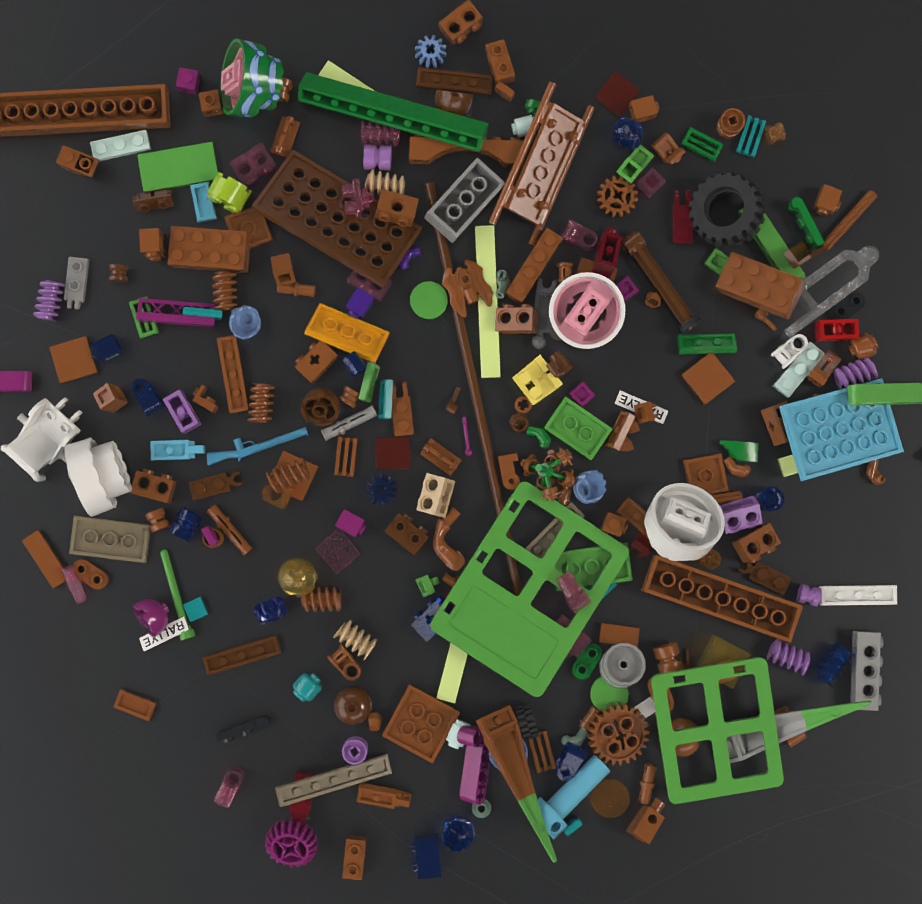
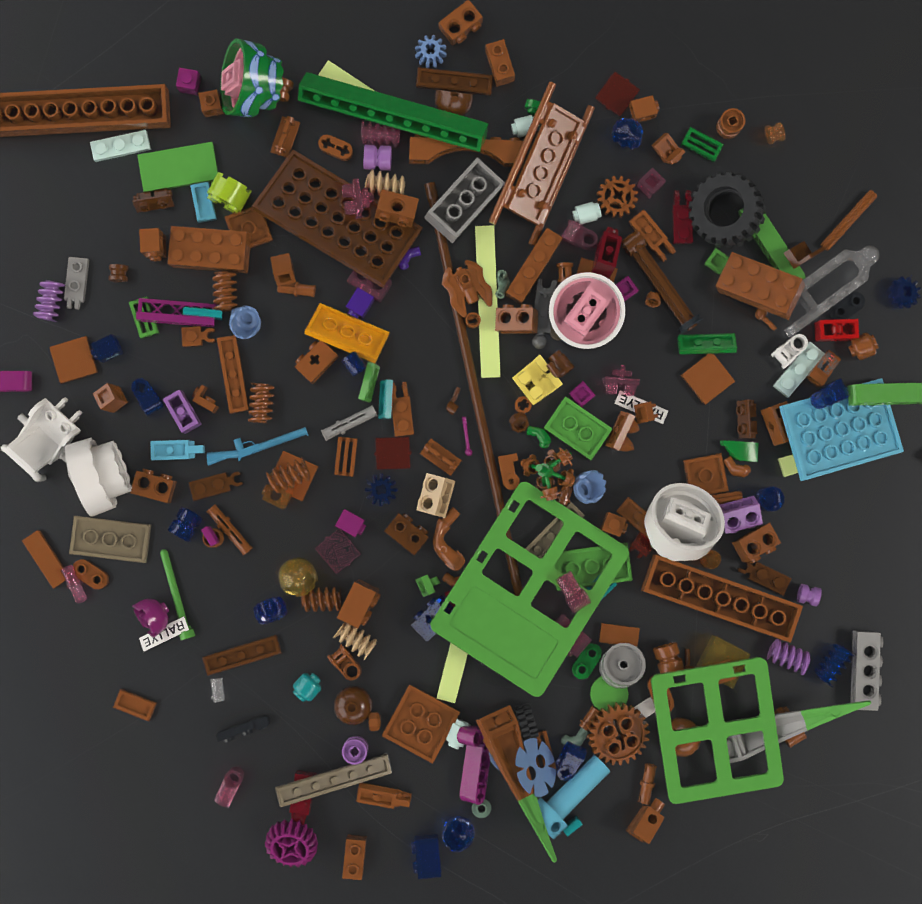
(77, 162): dark orange slope -> none
(157, 515): dark orange wheel -> none
(194, 336): none -> dark orange plate
(195, 609): teal tile -> none
(217, 690): none -> clear pin
(249, 159): clear pink brick -> none
(320, 406): reddish brown cylinder -> none
(337, 143): none -> dark orange beam
(349, 397): dark orange wheel -> none
(358, 603): none -> dark orange brick
(428, 300): bright green tile -> none
(470, 317): none -> dark orange hinge
(504, 91): dark orange tile -> none
(543, 775): none -> medium blue piece
(586, 213): none -> light aqua brick
(610, 798): clear orange tile -> none
(612, 382): none -> clear pink hips
(635, 164): bright green slope -> none
(652, 234): none -> dark orange hinge
(746, 427): none -> reddish brown hinge
(755, 121): teal tile -> none
(806, 222): green plate -> none
(827, 200): dark orange brick -> none
(829, 395): none -> clear blue piece
(854, 372): medium lavender piece -> none
(859, 595): white tile -> none
(873, 474): dark orange arm -> none
(911, 295): none -> clear blue gear

